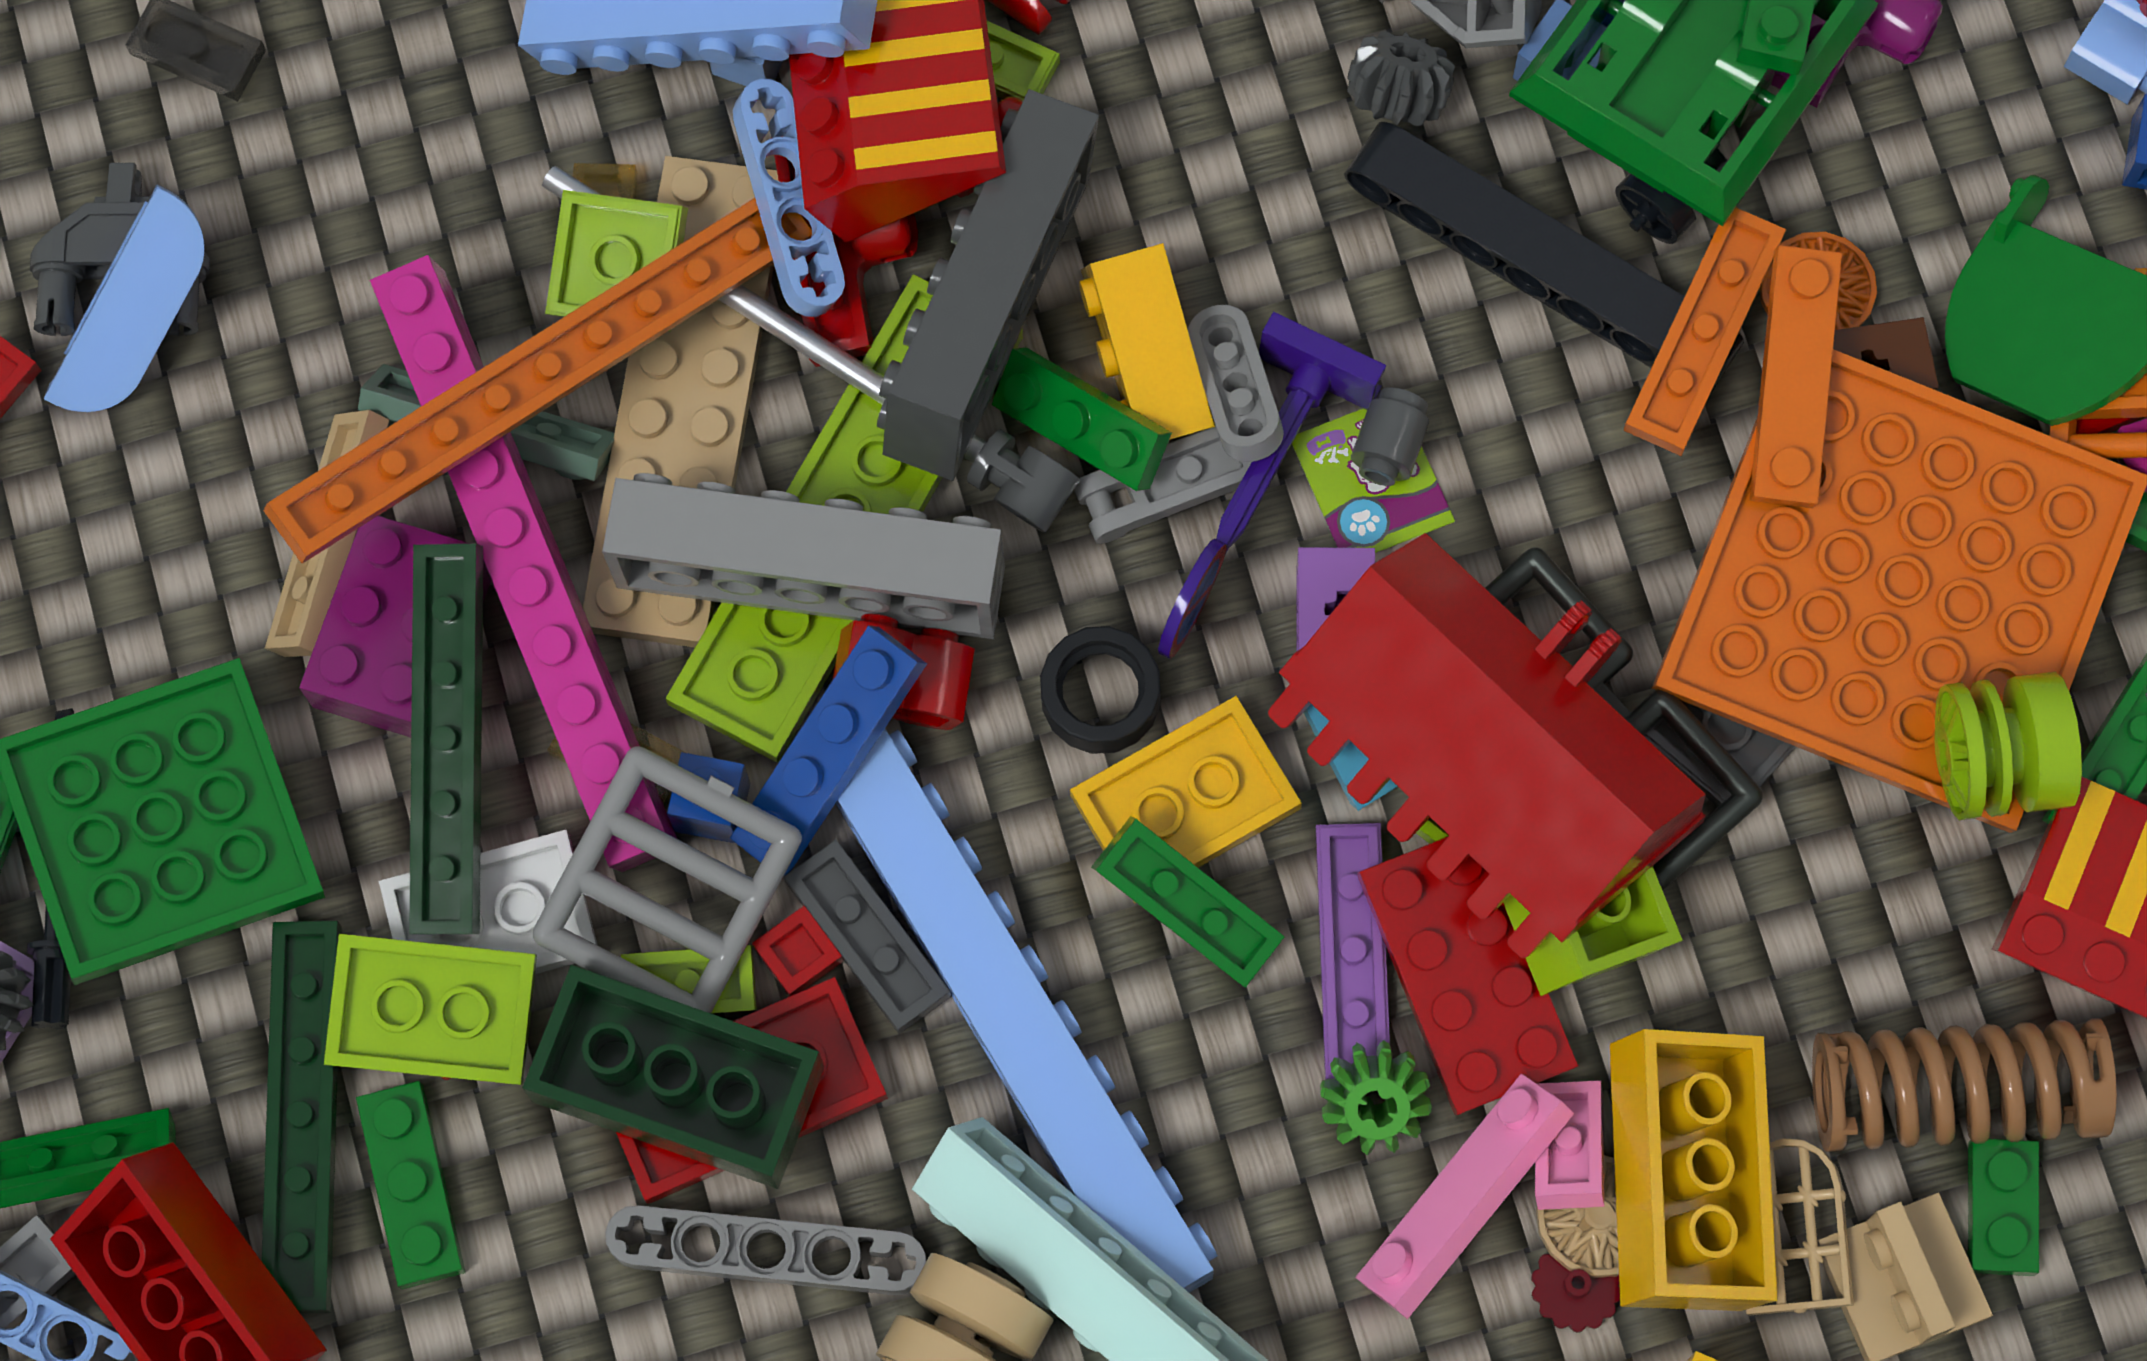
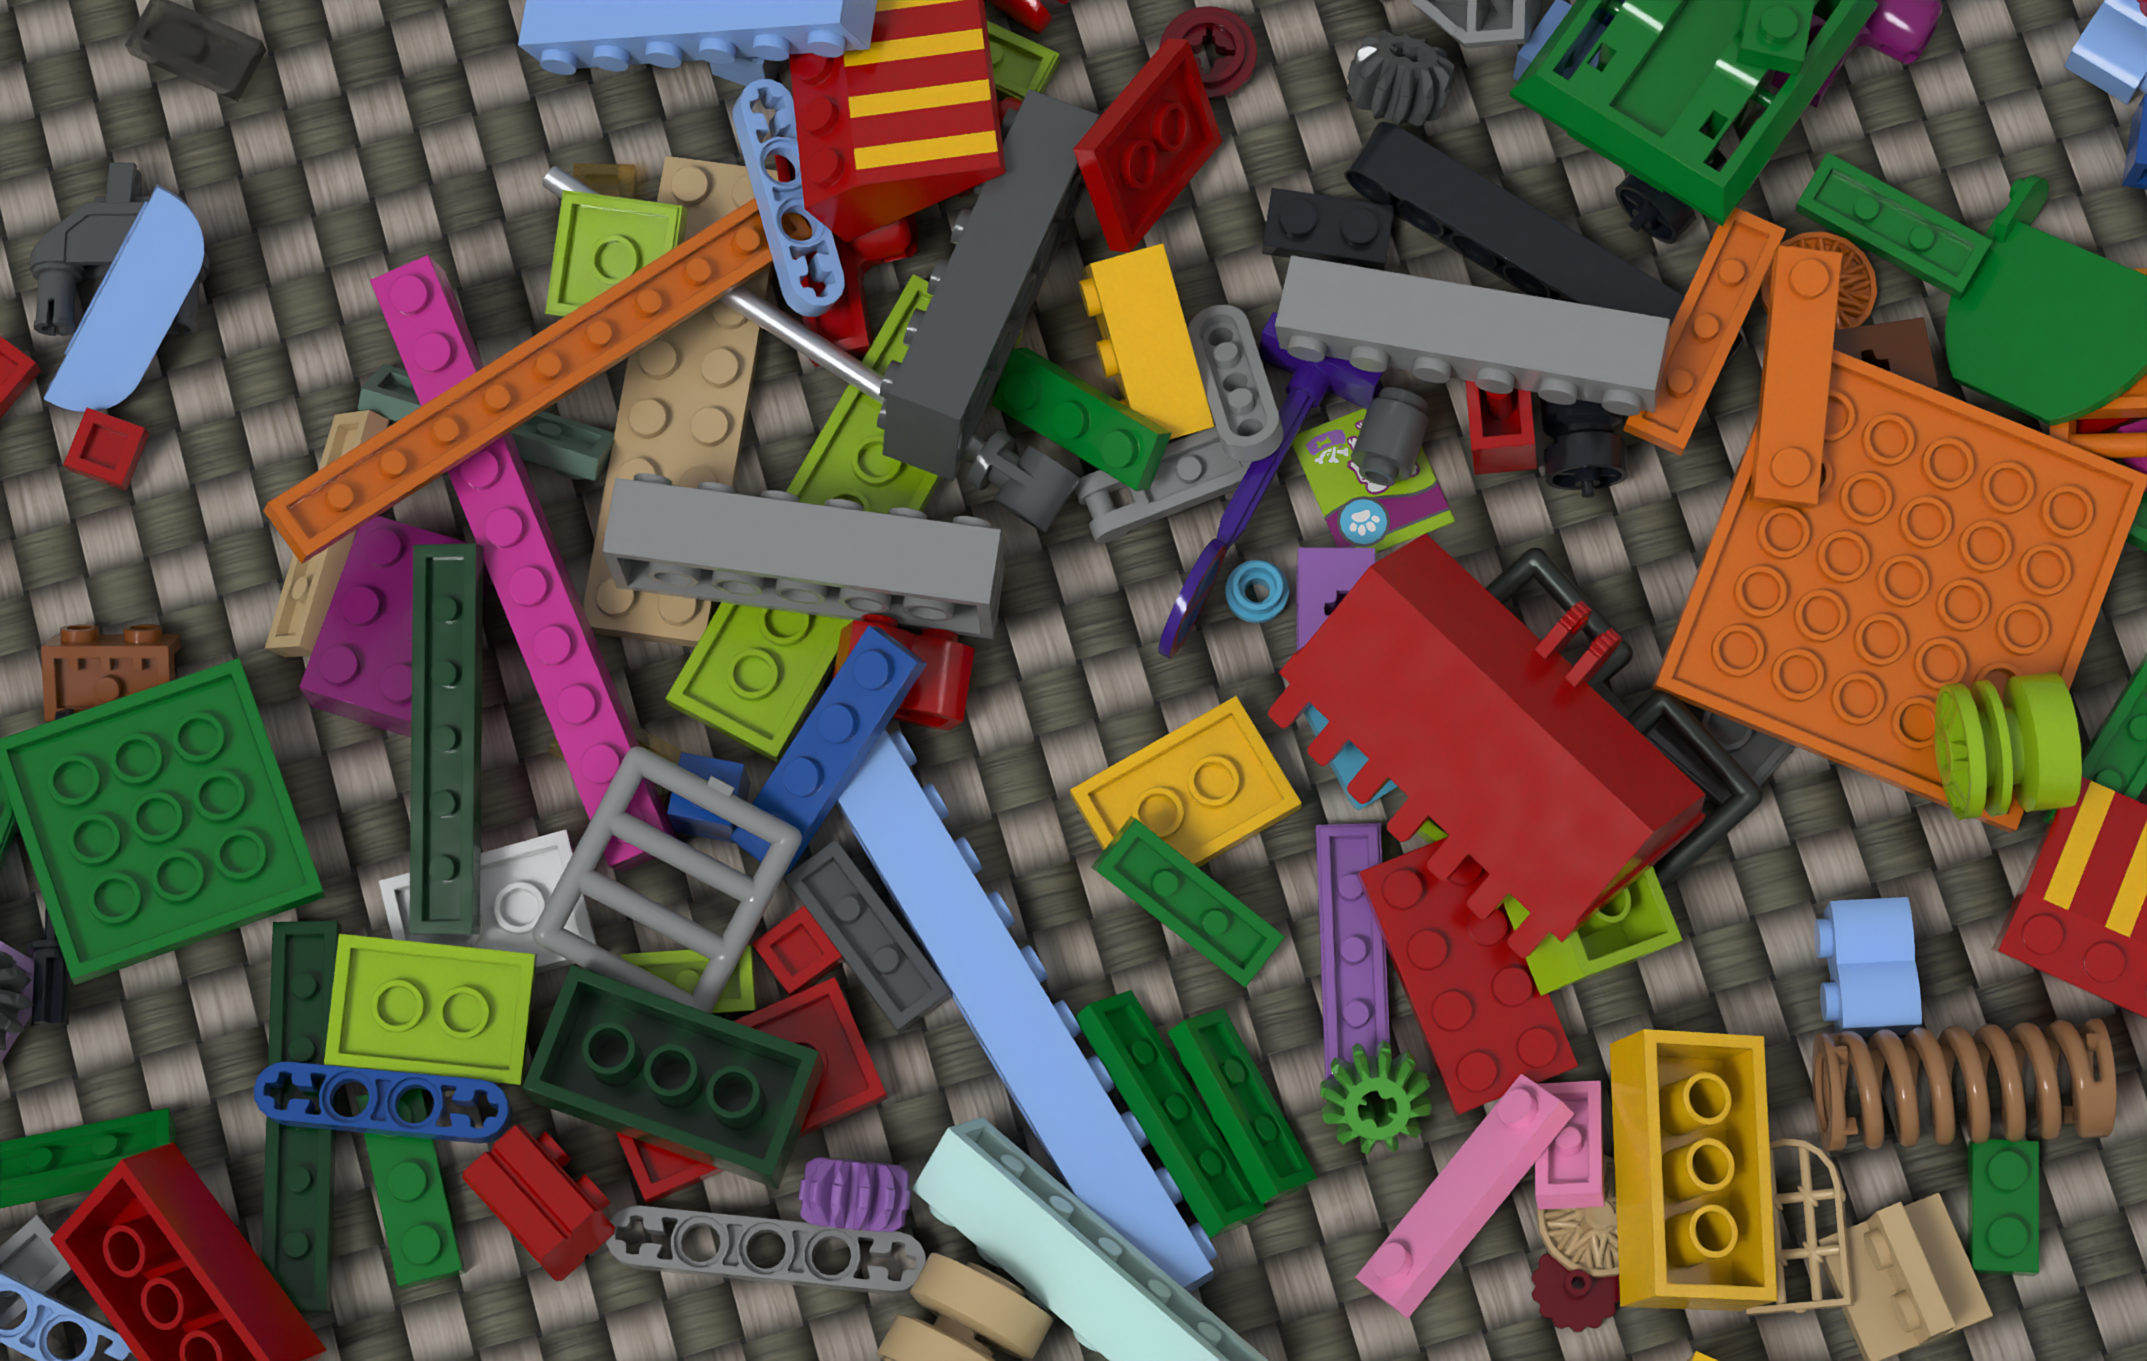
(96, 668): none -> dark orange bracket
(106, 449): none -> red plate
(384, 1092): none -> blue beam
(539, 1201): none -> red brick
(854, 1194): none -> medium lavender gear
(1098, 642): black tyre -> none
(1148, 145): none -> red plate
(1170, 1113): none -> green plate
(1231, 38): none -> dark red gear
(1242, 1105): none -> green plate
(1259, 573): none -> medium azure plate
(1327, 229): none -> black plate
(1473, 335): none -> light grey brick
(1500, 430): none -> red brick
(1584, 448): none -> black wheel
(1869, 966): none -> light blue brick
(1893, 225): none -> green plate

